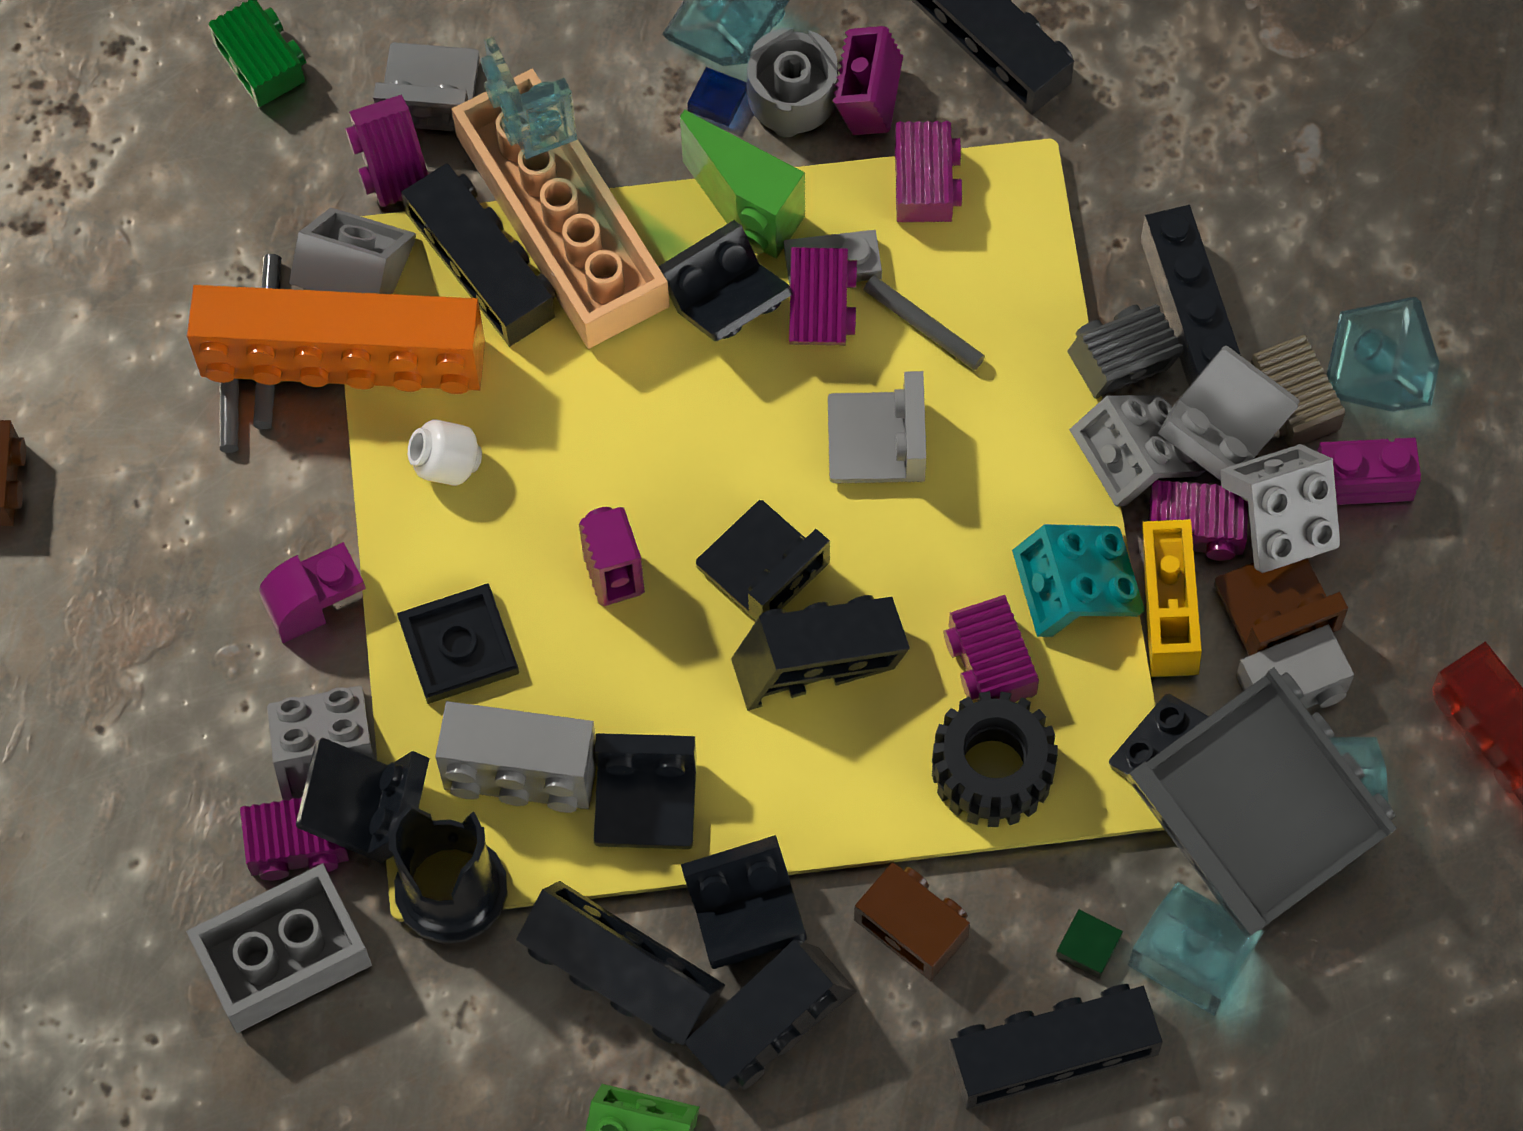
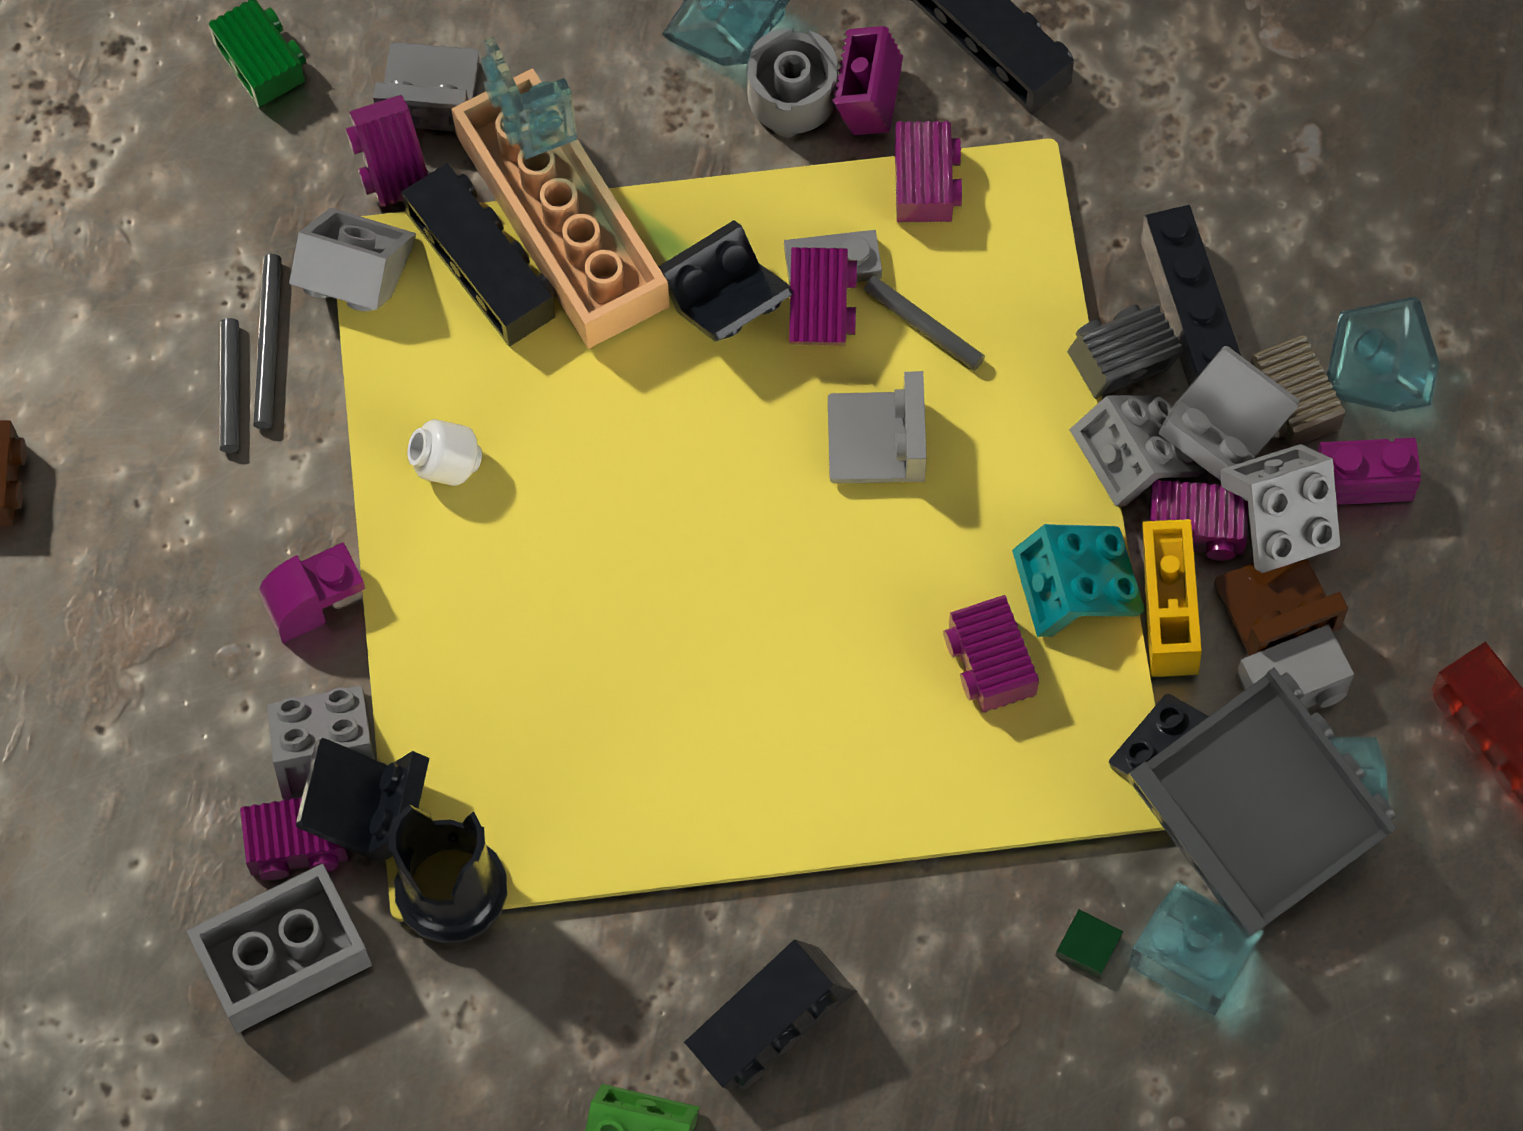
(337, 338): orange brick -> none
(458, 643): black tile -> none
(517, 756): light grey brick -> none
(611, 555): magenta brick -> none
(619, 963): black brick -> none
(645, 791): black bracket -> none
(717, 96): clear blue tile -> none
(744, 183): bright green slope -> none
(744, 902): black bracket -> none
(764, 560): black bracket -> none
(818, 644): black wedge -> none
(912, 920): reddish brown brick -> none
(1001, 722): black tyre -> none
(1054, 1045): black brick -> none

